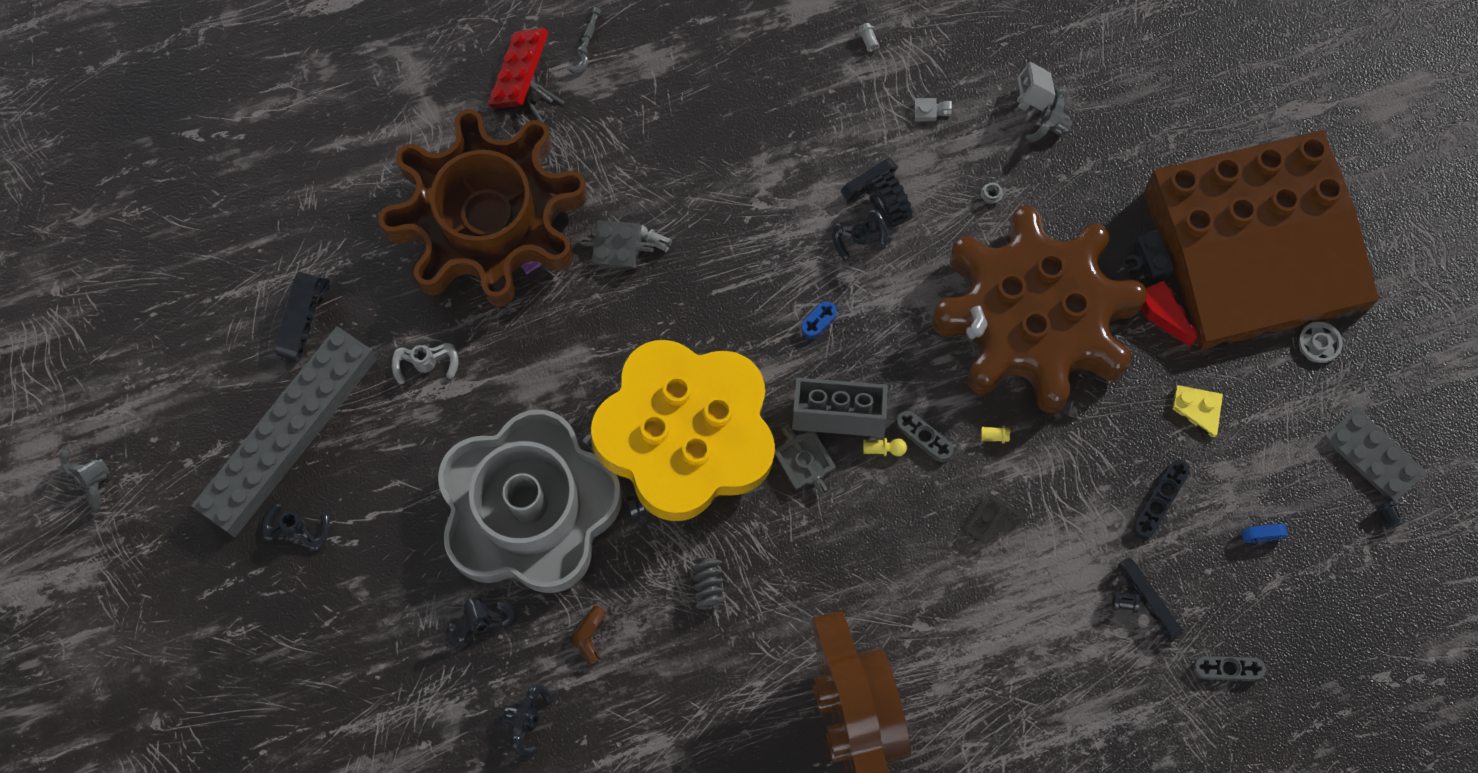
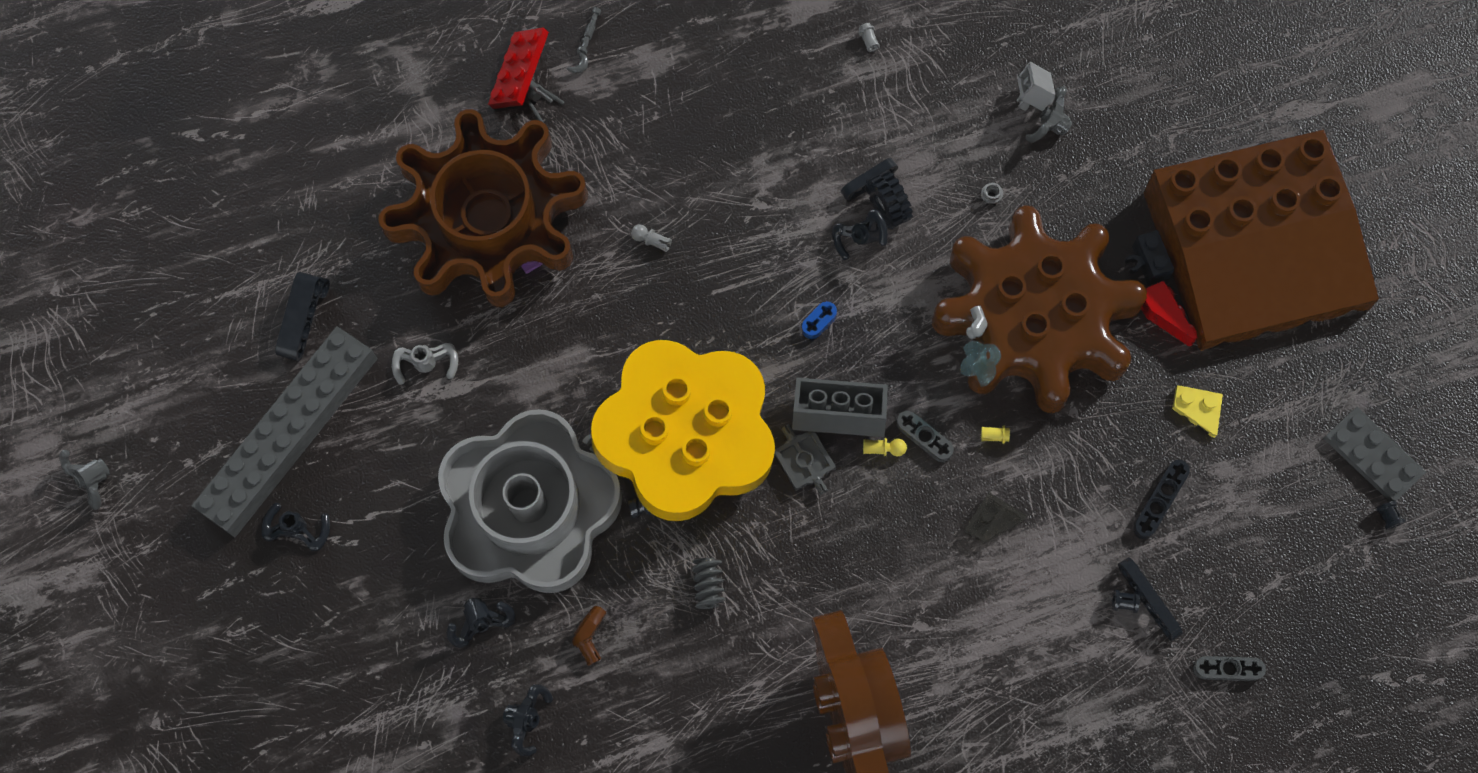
(617, 244): dark grey plate -> none
(927, 109): light grey plate -> none
(977, 362): none -> clear light blue plate
(1264, 533): blue beam -> none
(1320, 342): light grey wheel -> none

